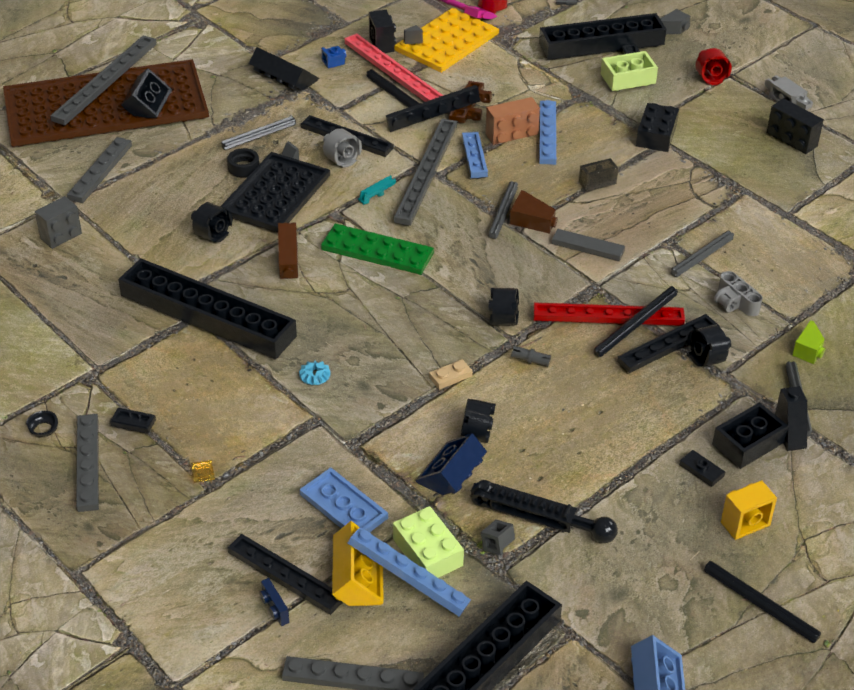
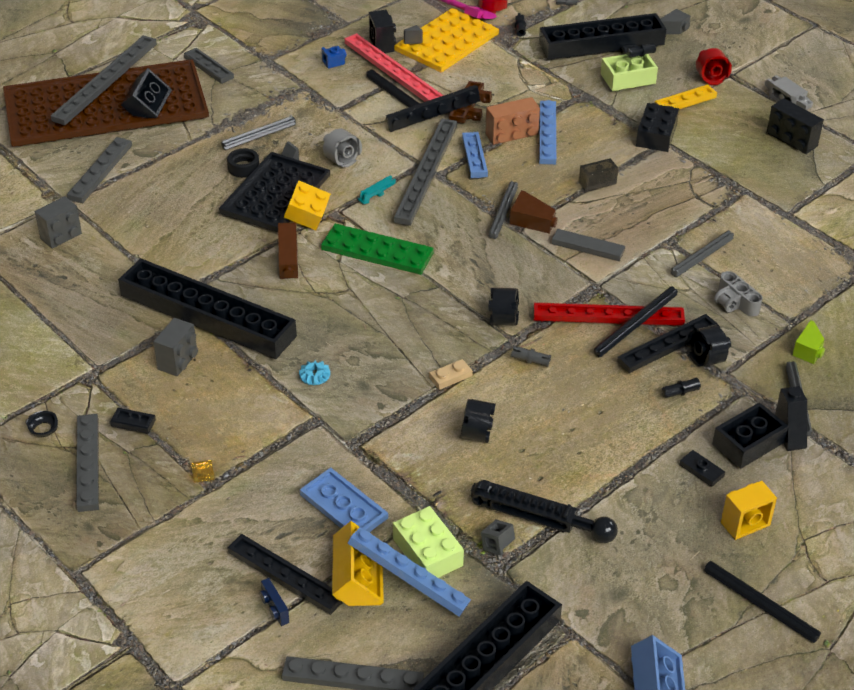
(175, 347): none -> dark grey brick
(209, 65): none -> dark grey tile
(211, 222): black brick -> none
(282, 70): black slope -> none
(307, 205): none -> yellow brick
(368, 142): black tile -> none
(452, 465): dark blue slope -> none
(520, 25): none -> black axle
(641, 50): none -> black axle
(681, 388): none -> black axle
(689, 97): none -> yellow plate

